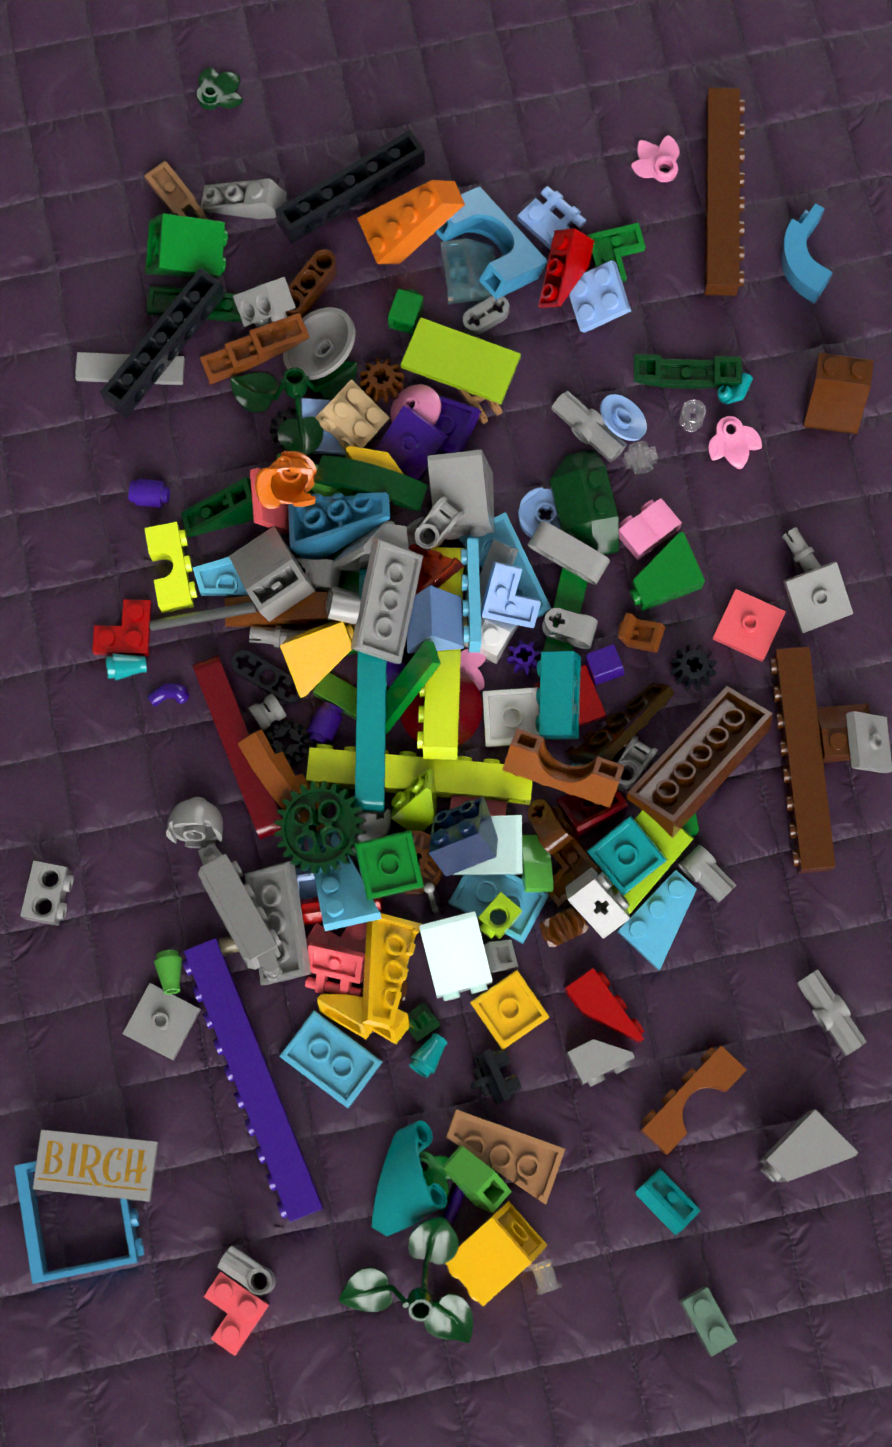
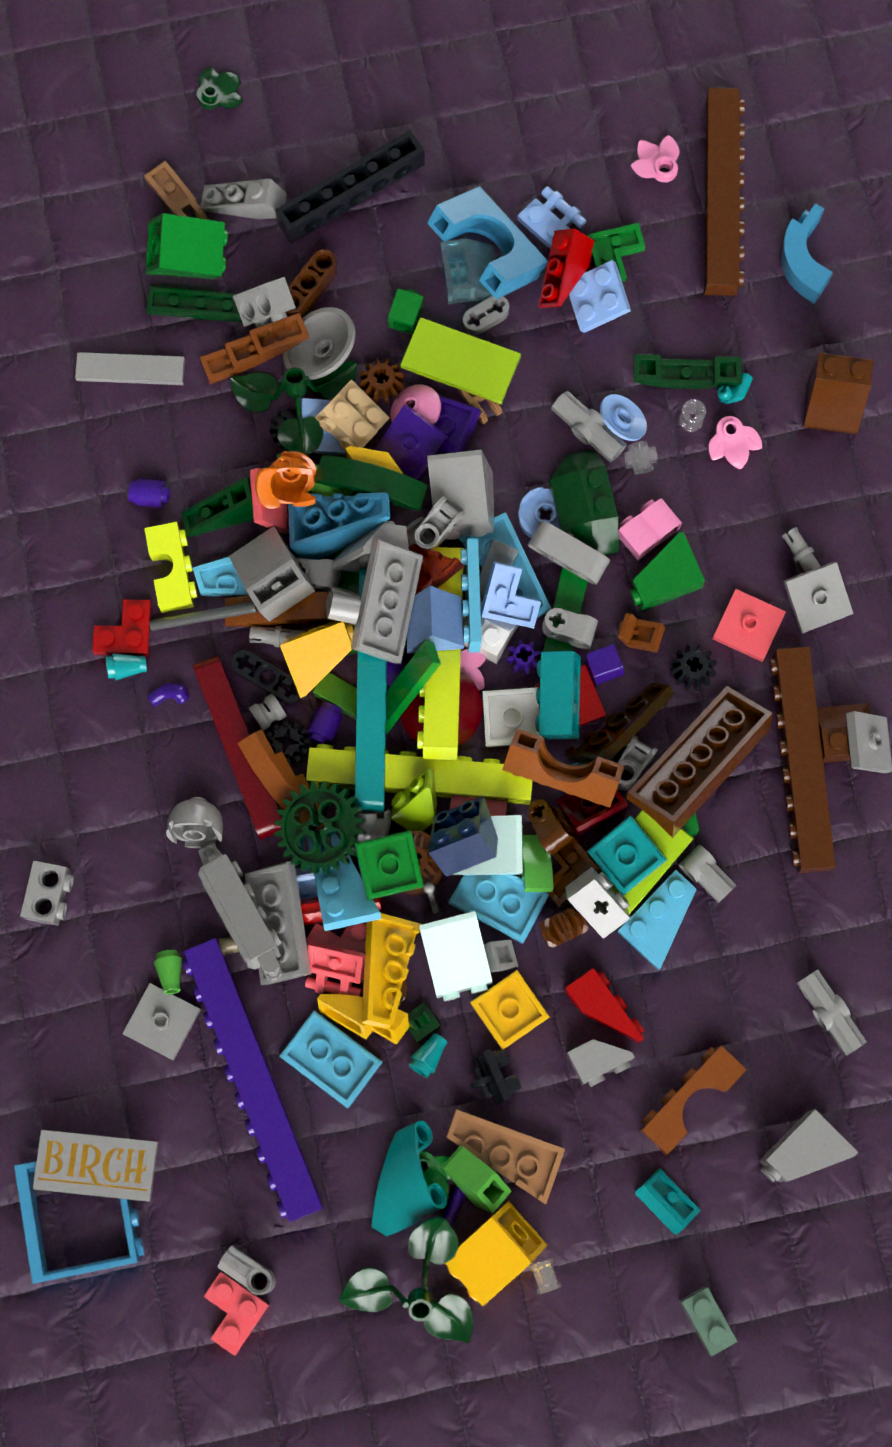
(163, 343): black brick -> none
(409, 220): orange wedge -> none
(502, 904): lime brick -> none

